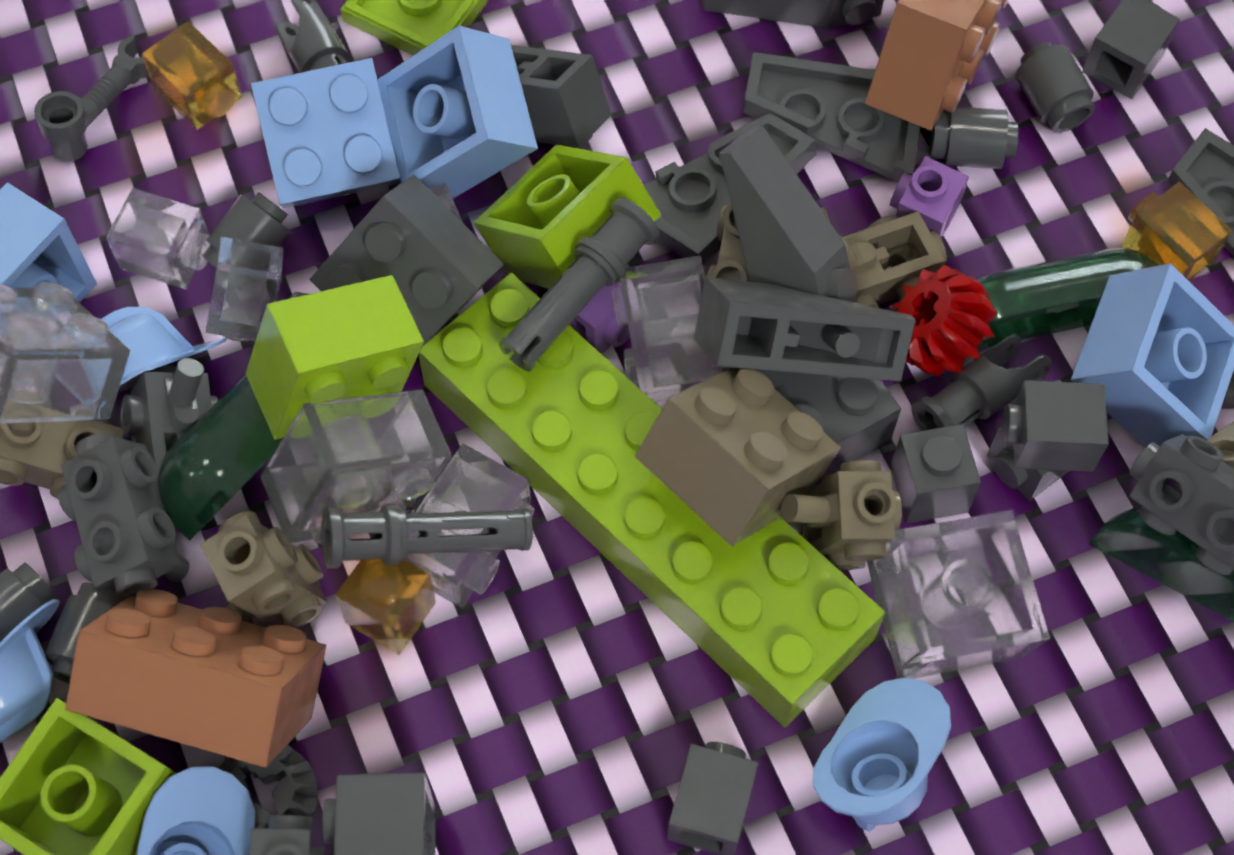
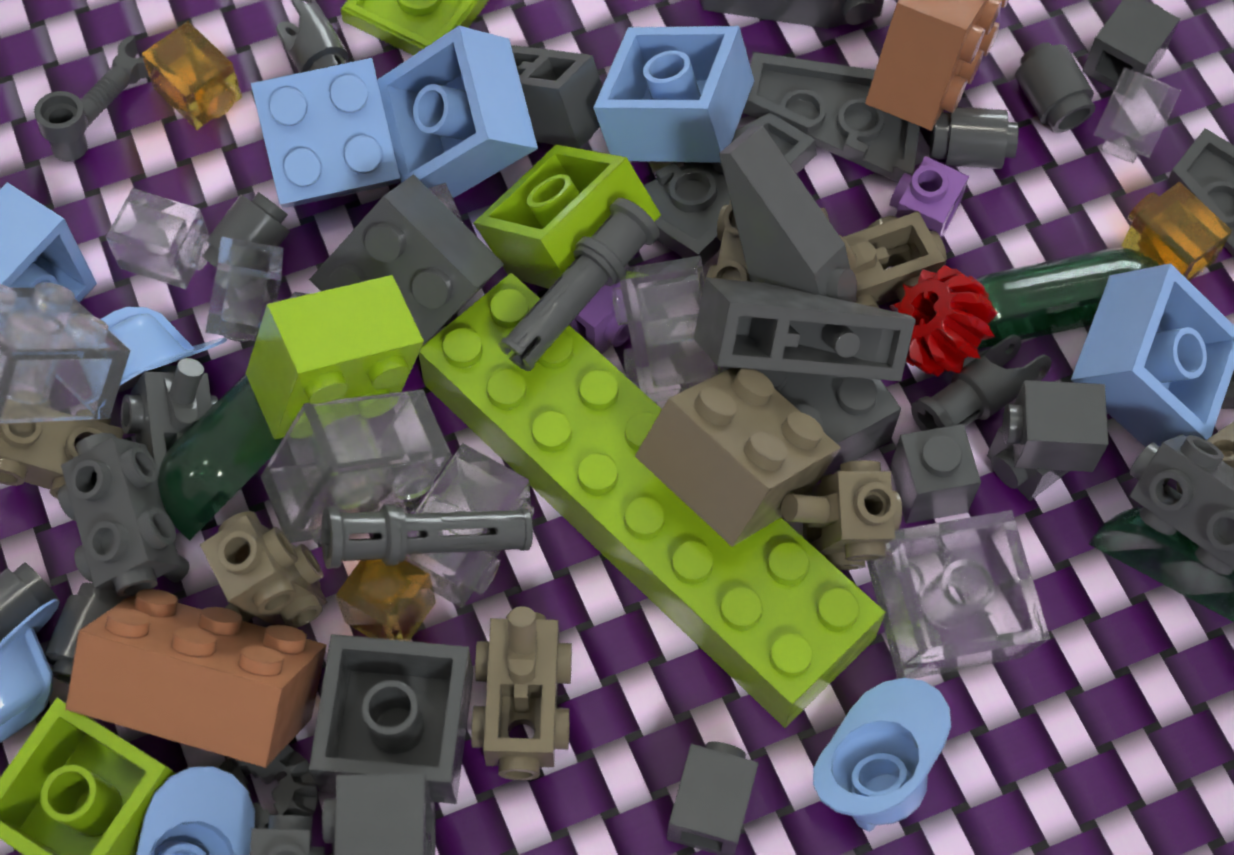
(393, 712): none -> dark grey brick
(522, 677): none -> dark tan brick
(675, 93): none -> light blue brick
(1136, 115): none -> clear brick

